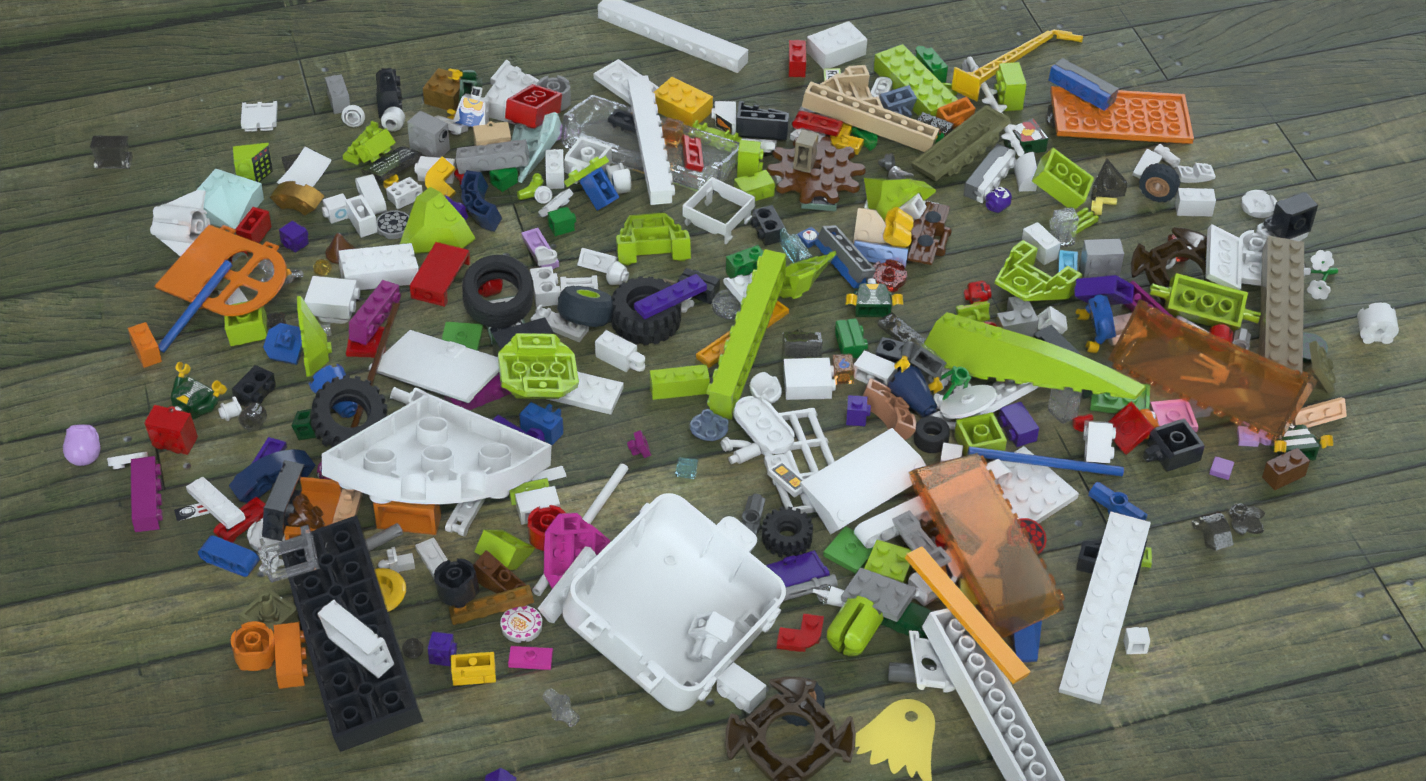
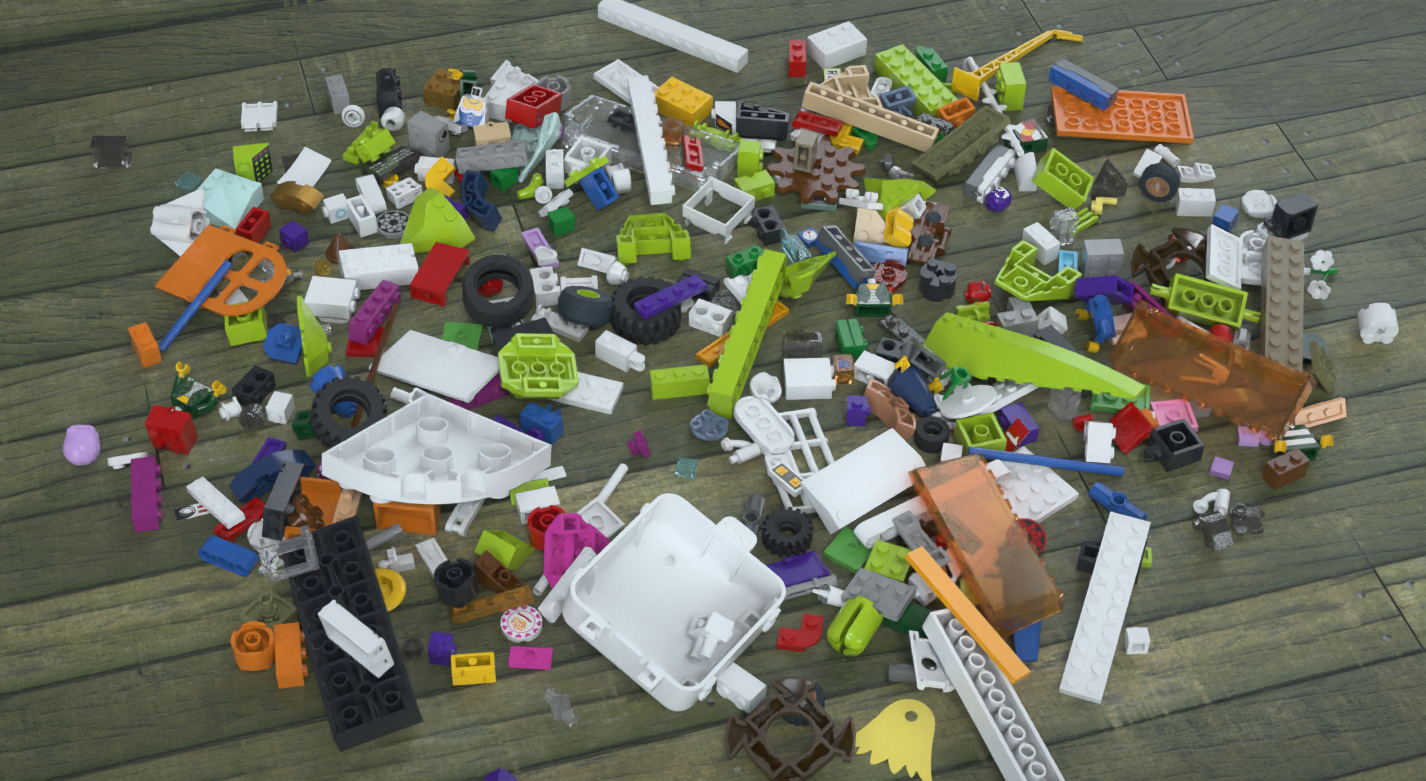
(188, 181): none -> clear light blue tile
(280, 407): none -> white brick
(601, 518): none -> white tile
(710, 318): none -> white brick
(867, 201): none -> white plate
(937, 280): none -> black brick
(1015, 435): none -> red sticker
(1221, 503): none -> white plant
(1225, 218): none -> brick

